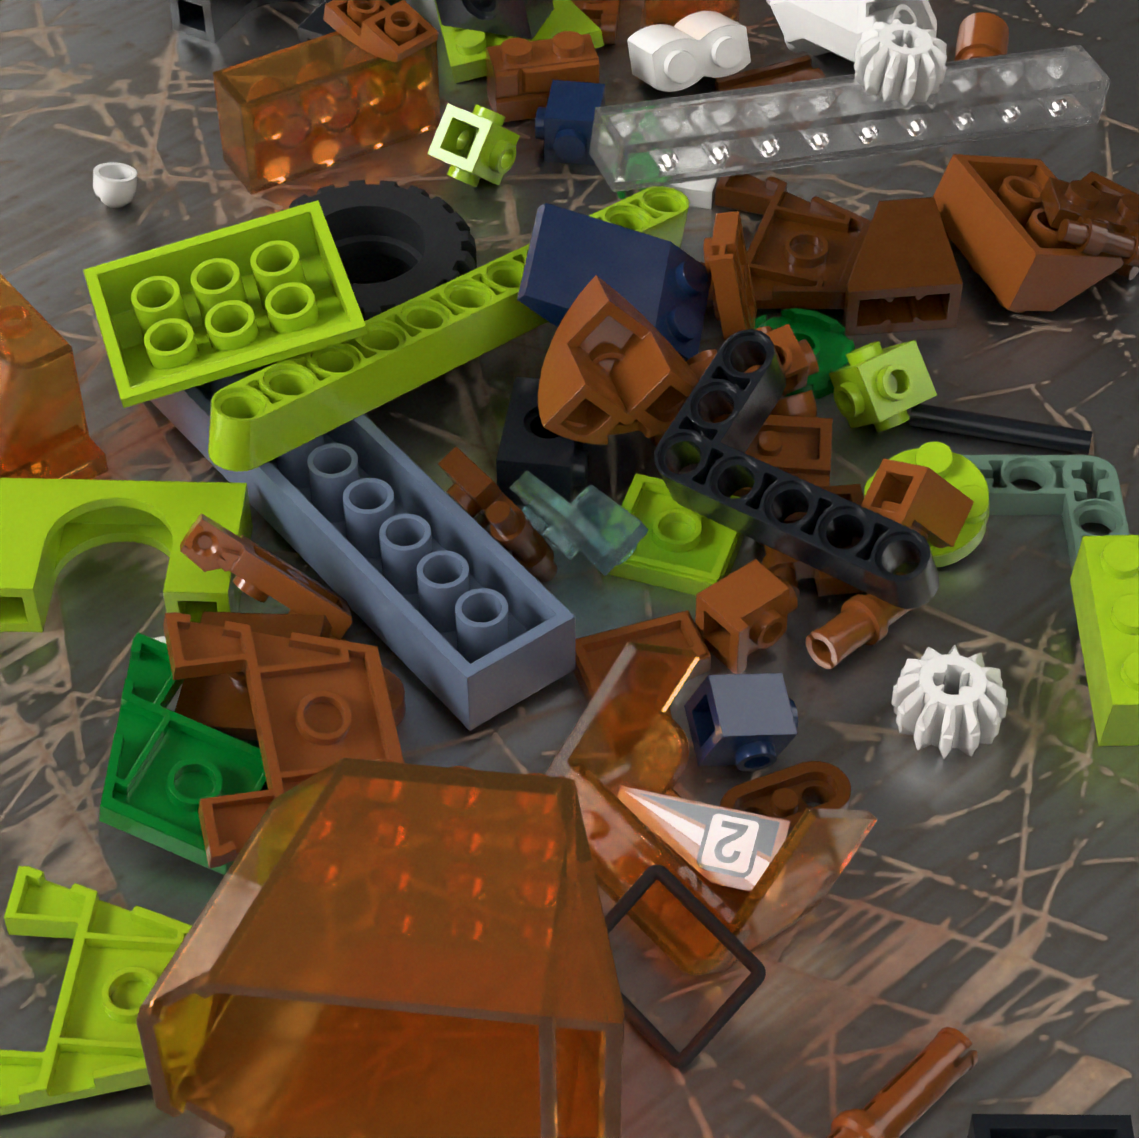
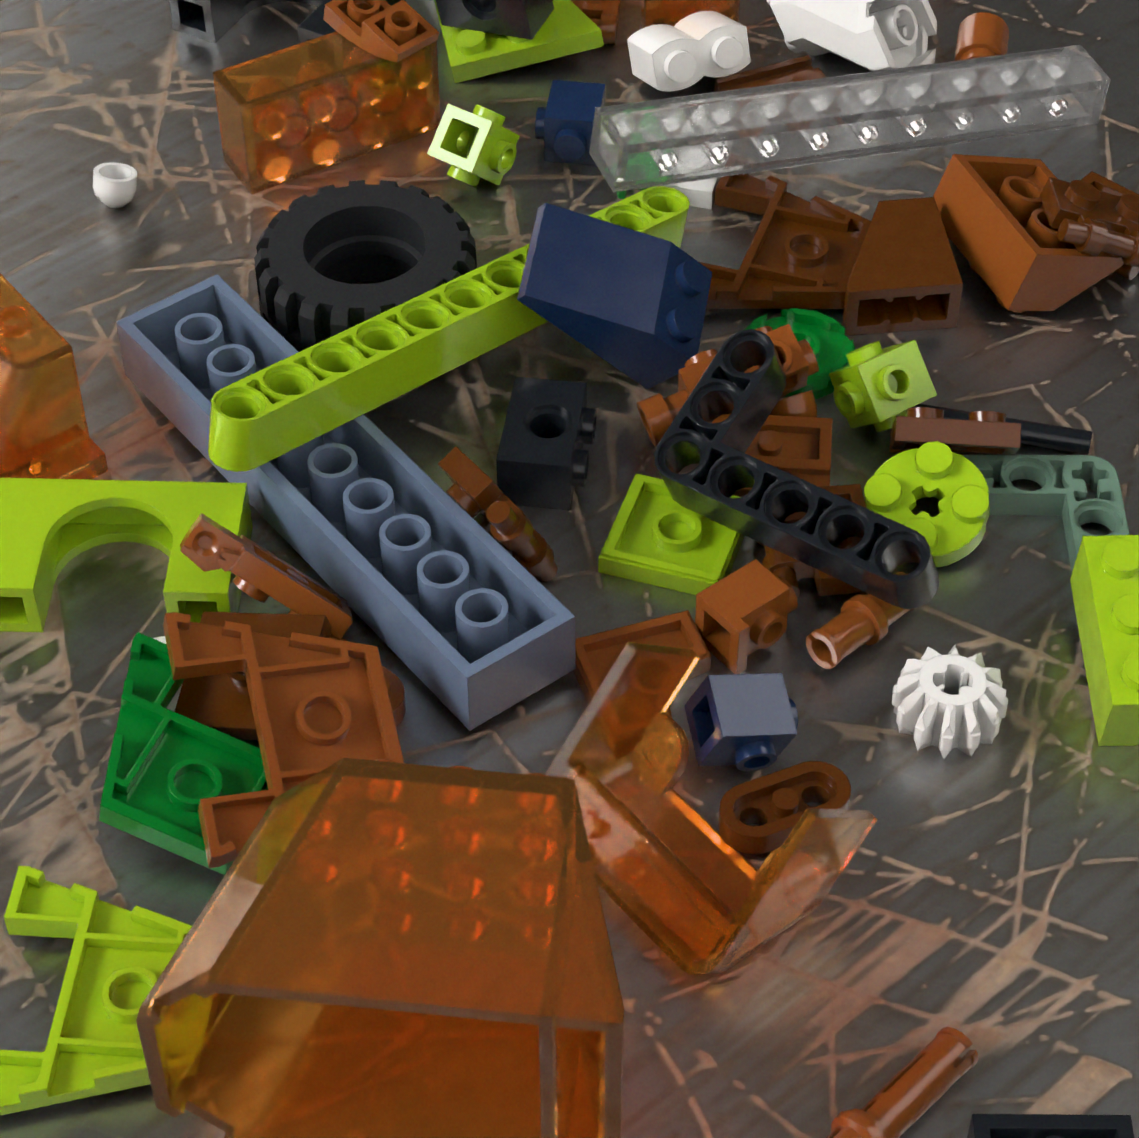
(223, 303): lime slope -> none
(524, 71): dark orange brick -> none
(587, 526): clear light blue bracket -> none
(610, 371): dark orange brick -> none
(717, 841): sticker -> none
(728, 939): black piece -> none
(729, 265): dark orange plate -> none
(900, 62): white gear -> none
(919, 501): dark orange brick -> none
(980, 435): none -> reddish brown plate

